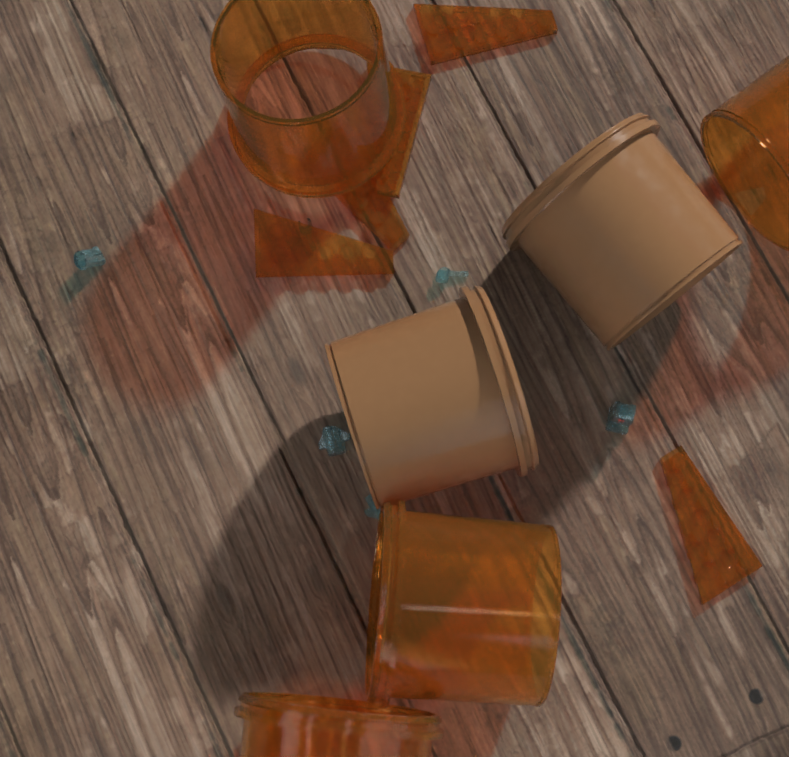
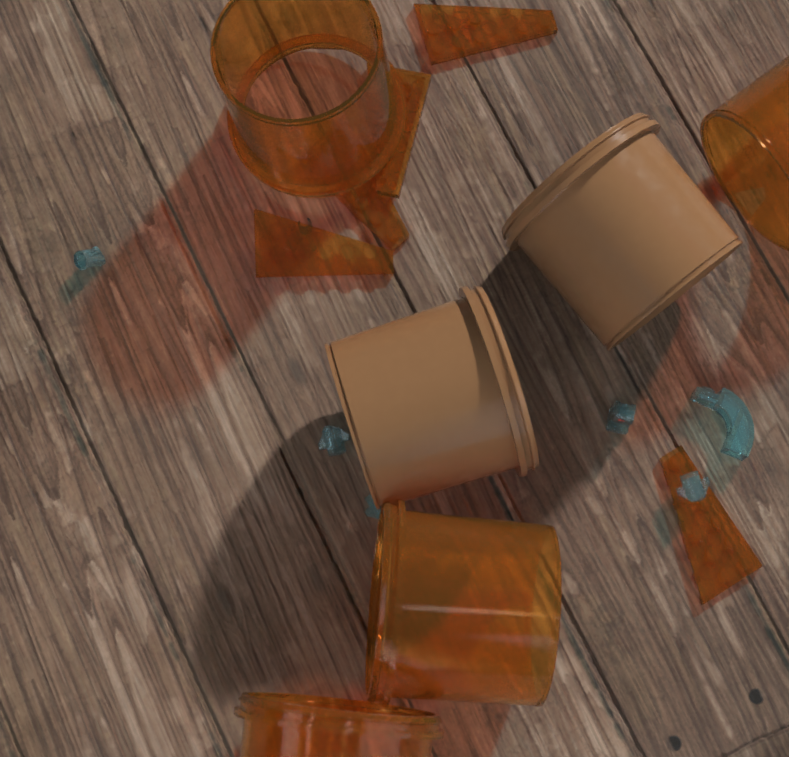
(444, 273): clear light blue hand -> none
(693, 486): none -> clear light blue piece
(736, 418): none -> clear light blue arch

